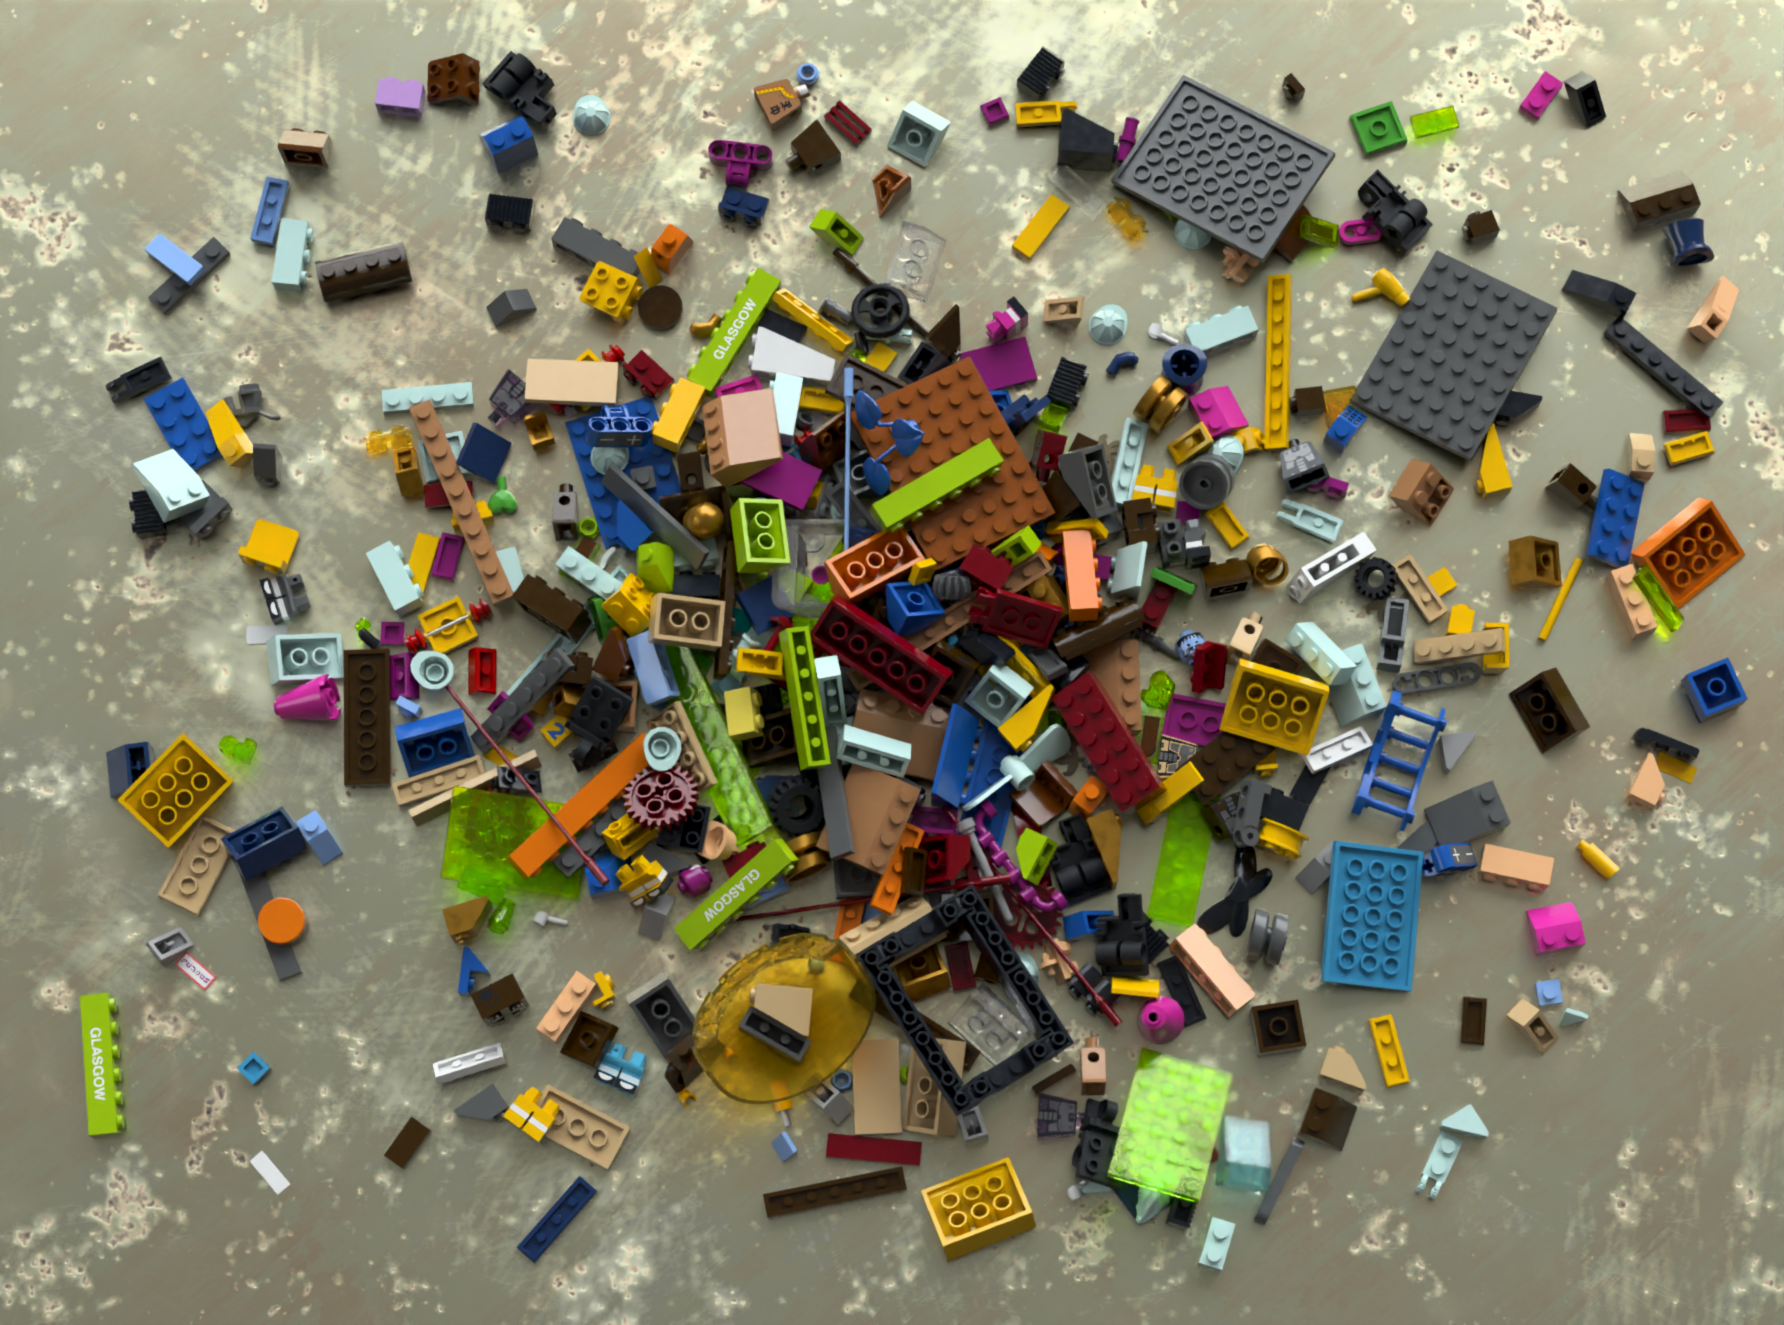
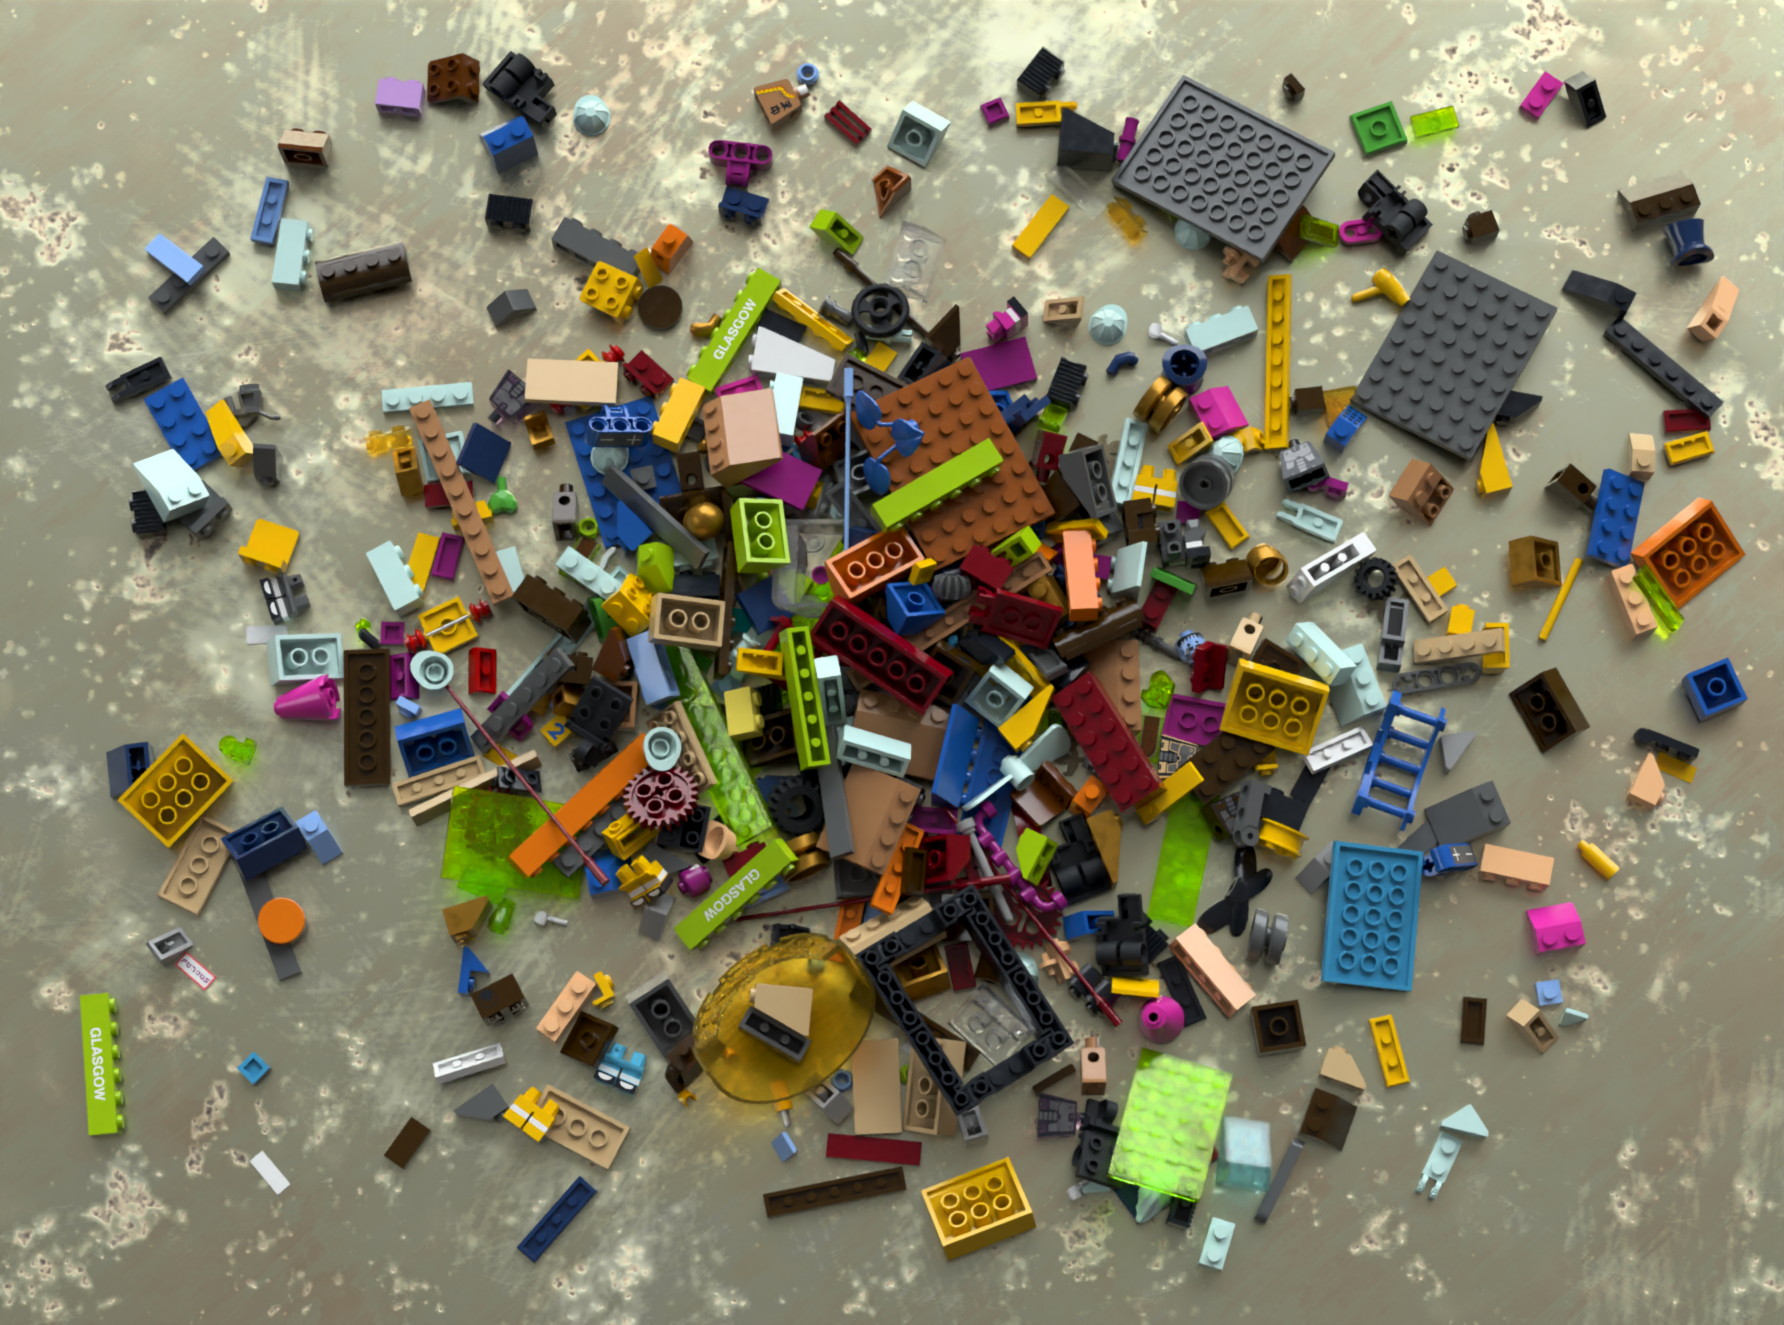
(813, 150): dark brown torso -> none

